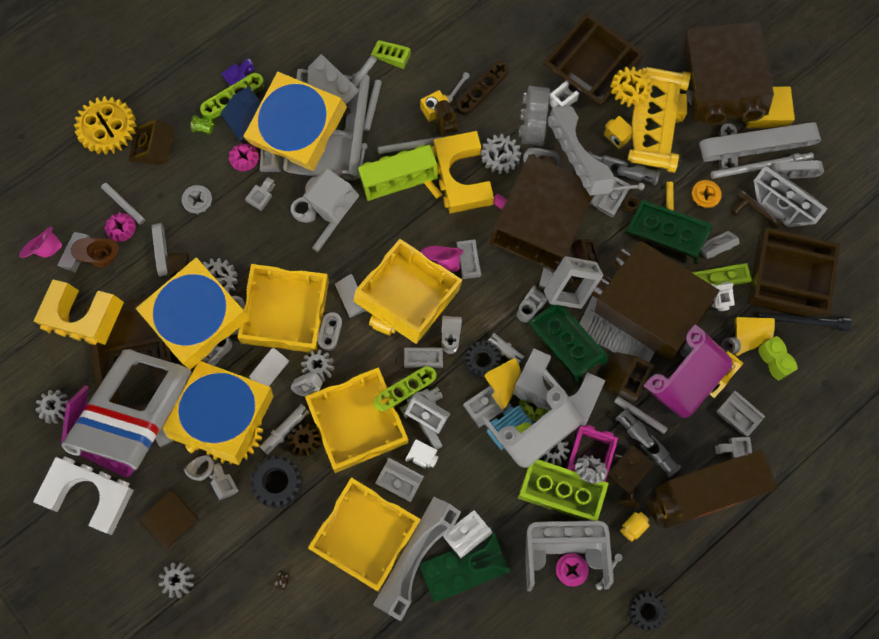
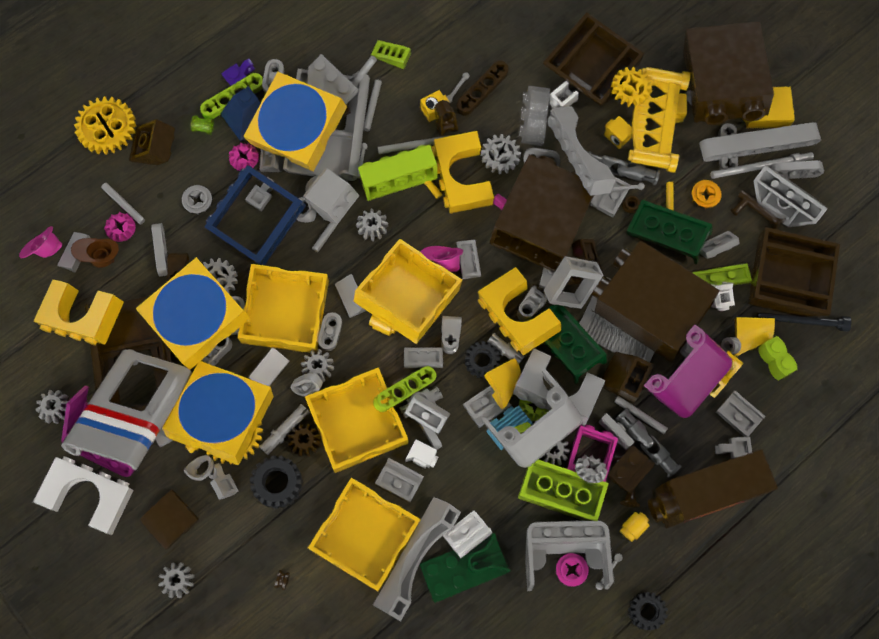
(269, 75): none -> light grey plate
(280, 230): none -> dark blue window
(375, 230): none -> light grey gear
(523, 335): none -> yellow arch
(618, 431): none -> light grey plate

